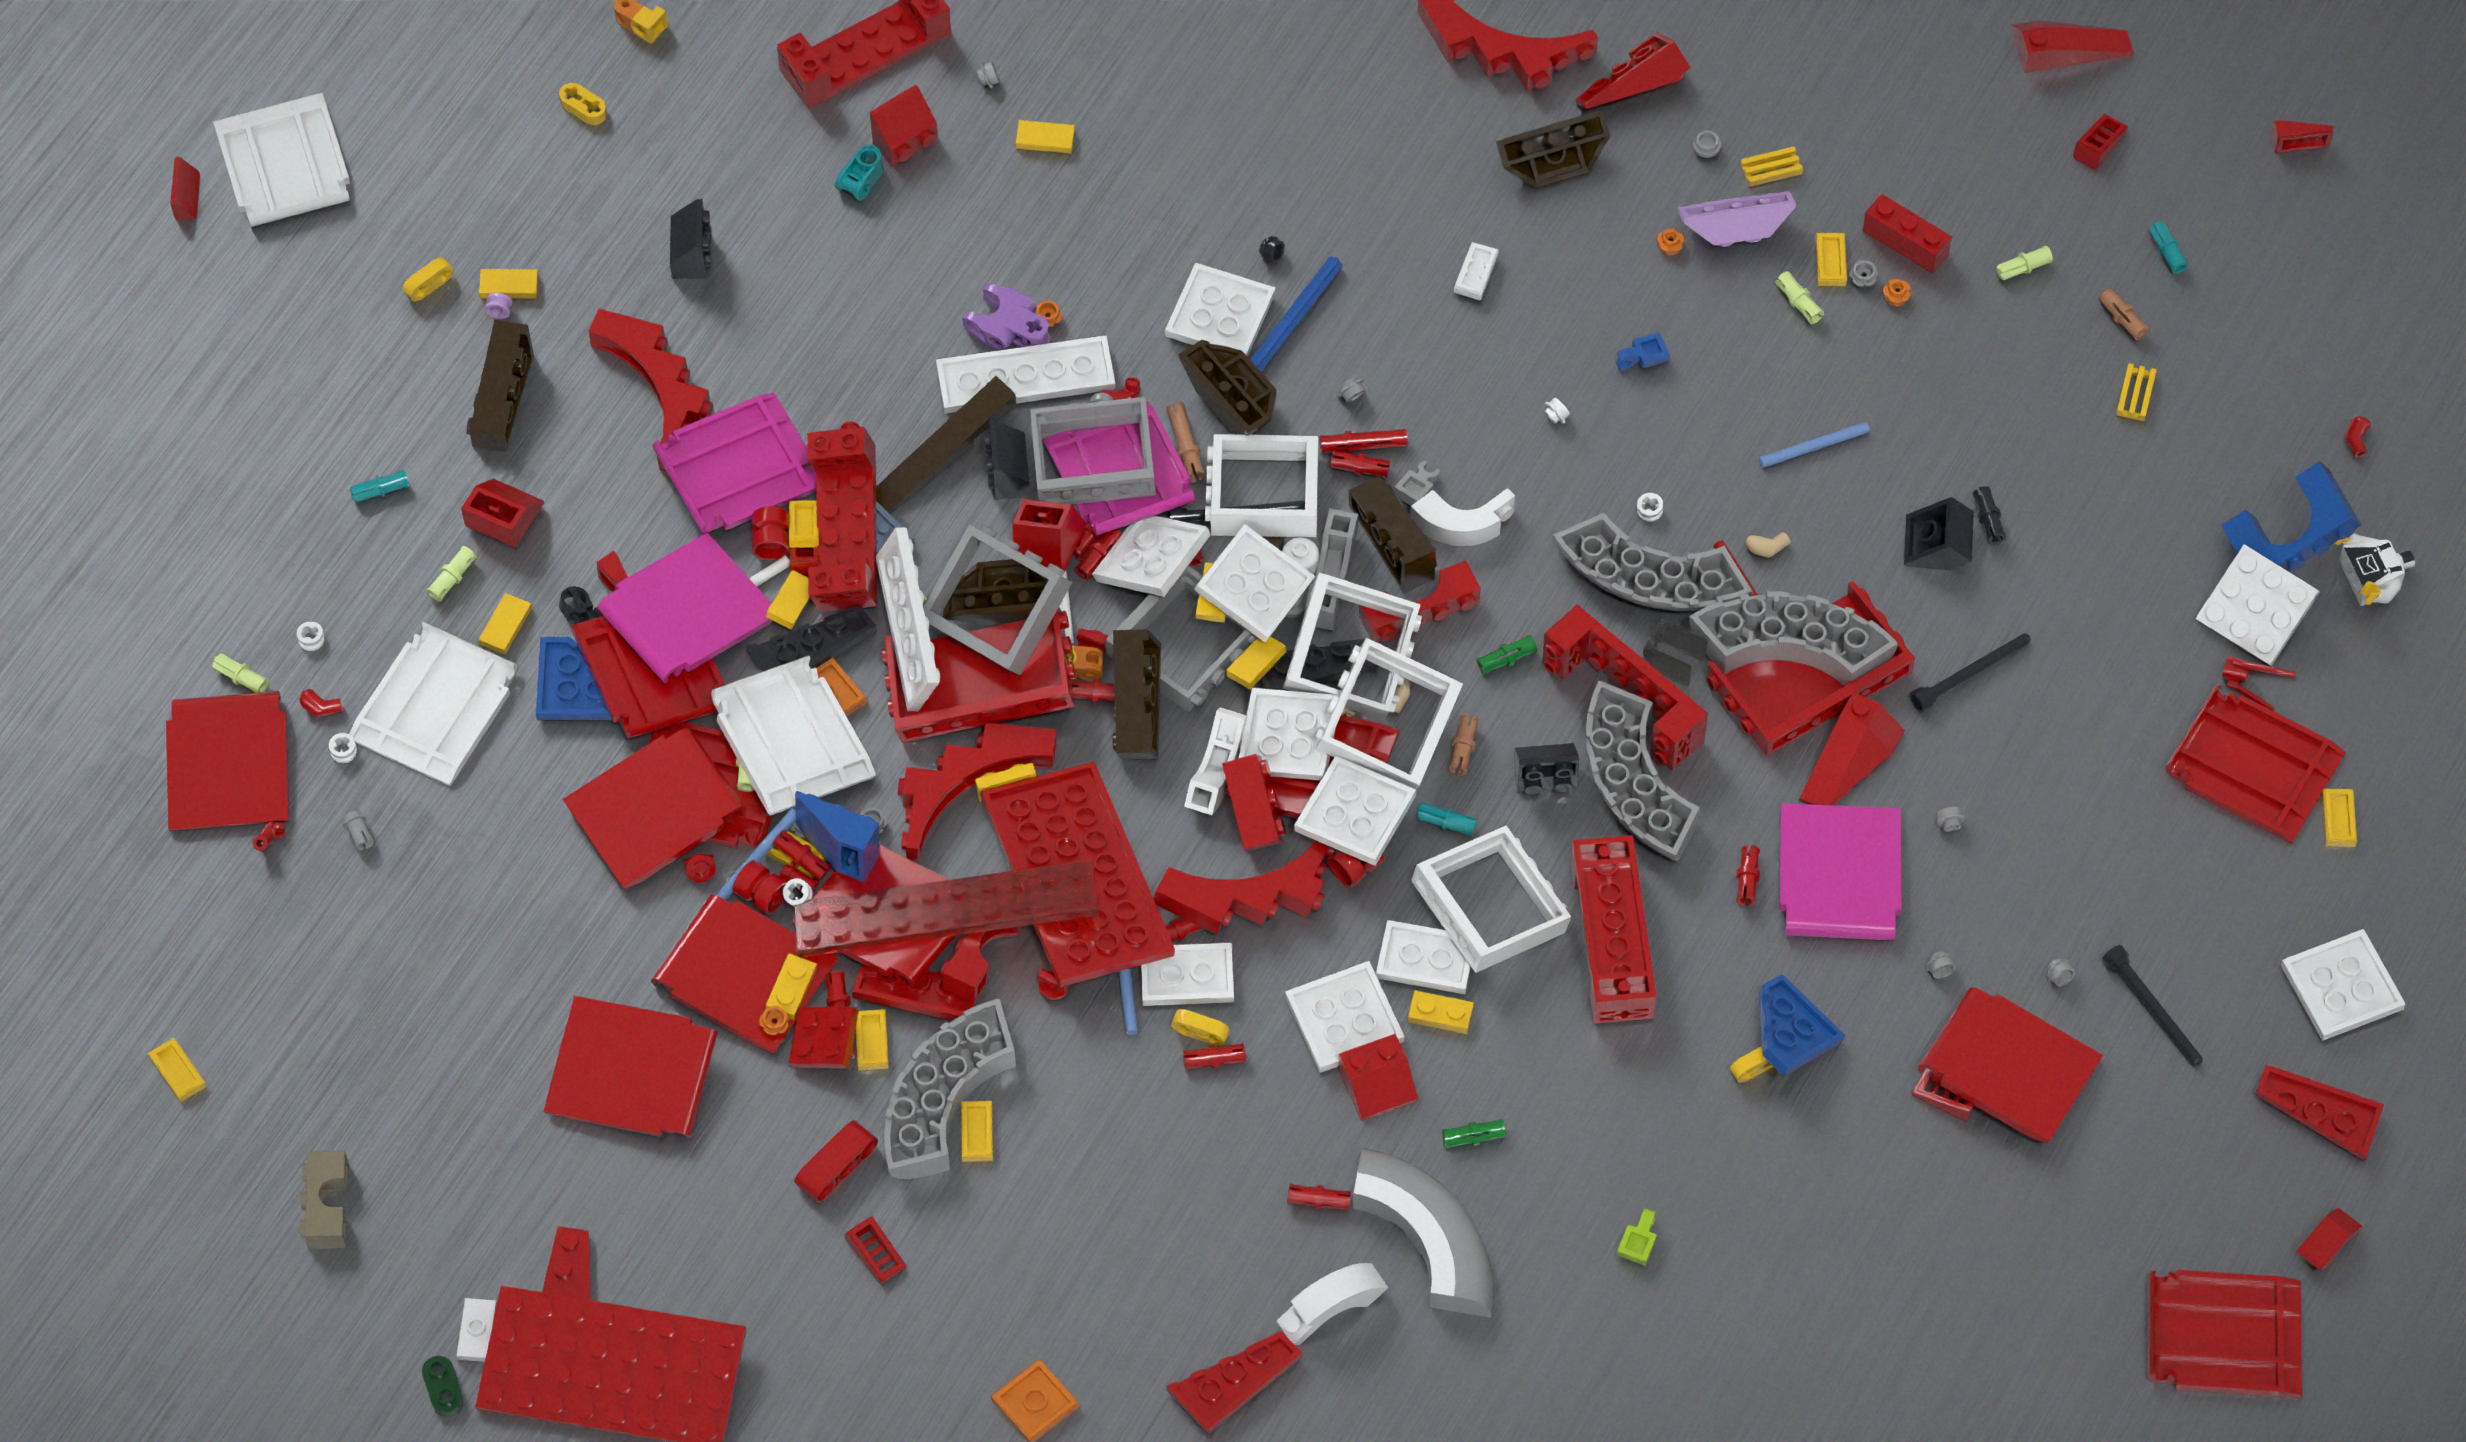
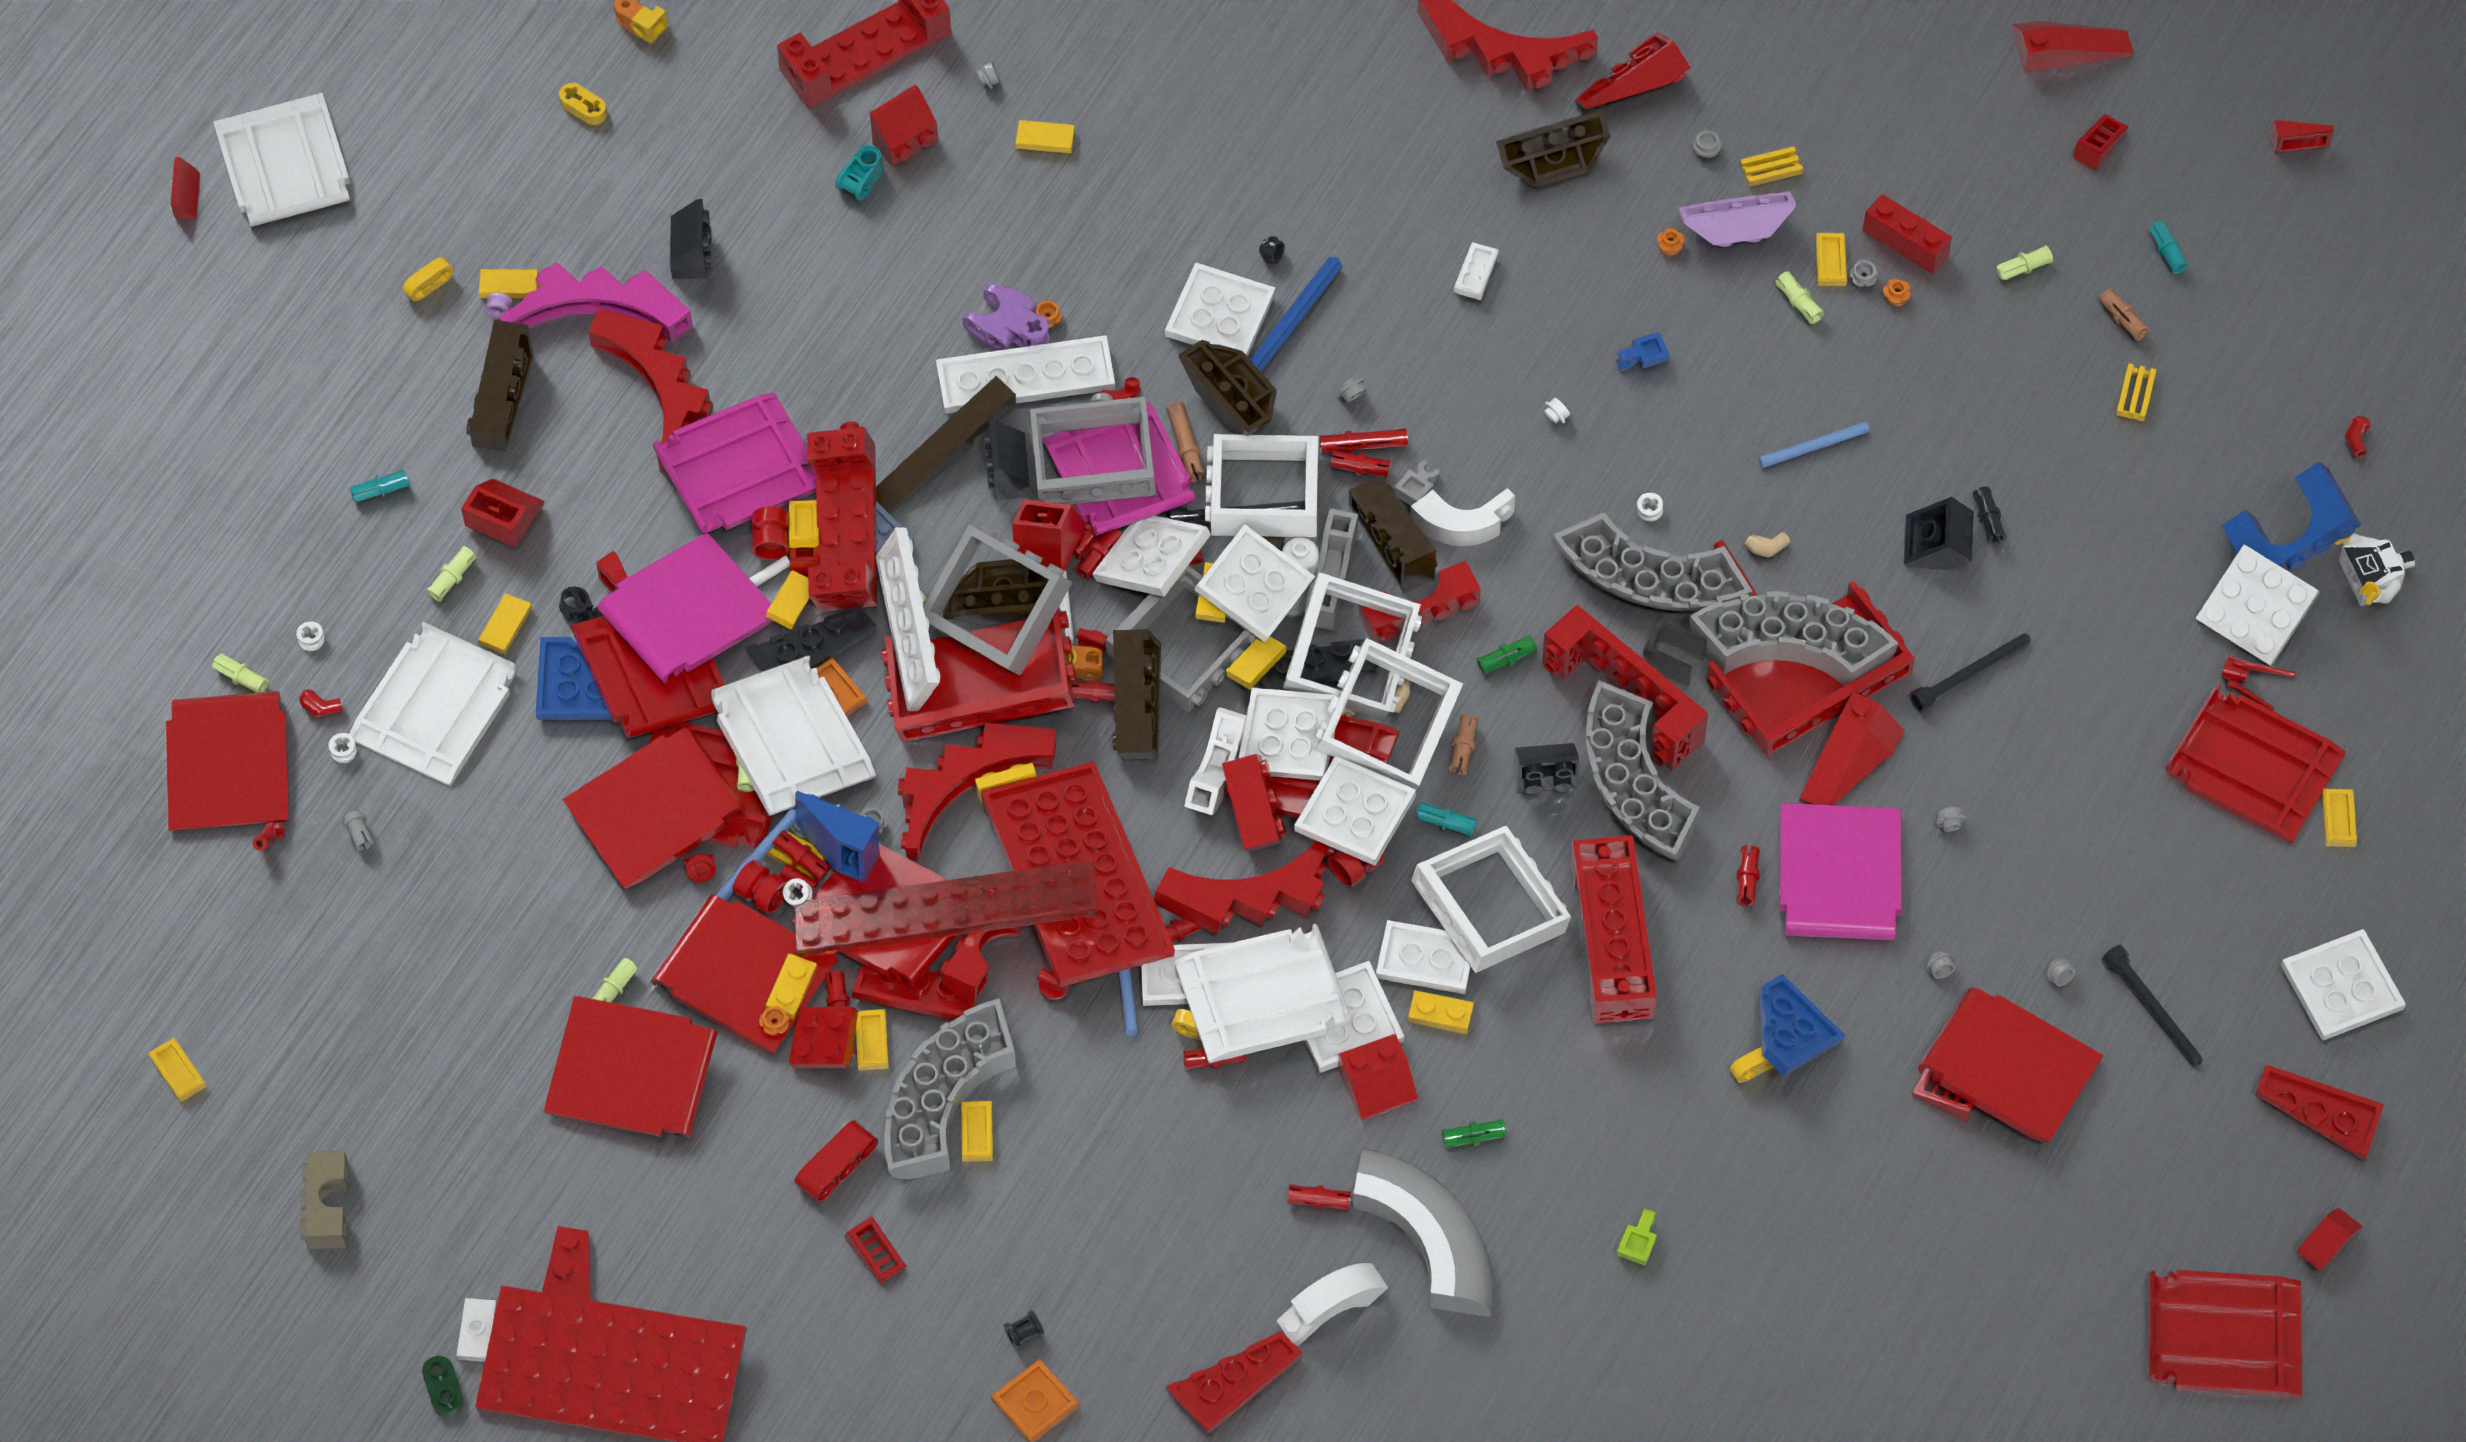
(563, 295): none -> dark pink arch
(616, 981): none -> yellowish green axle
(1023, 1329): none -> black bush
(1262, 993): none -> white piece

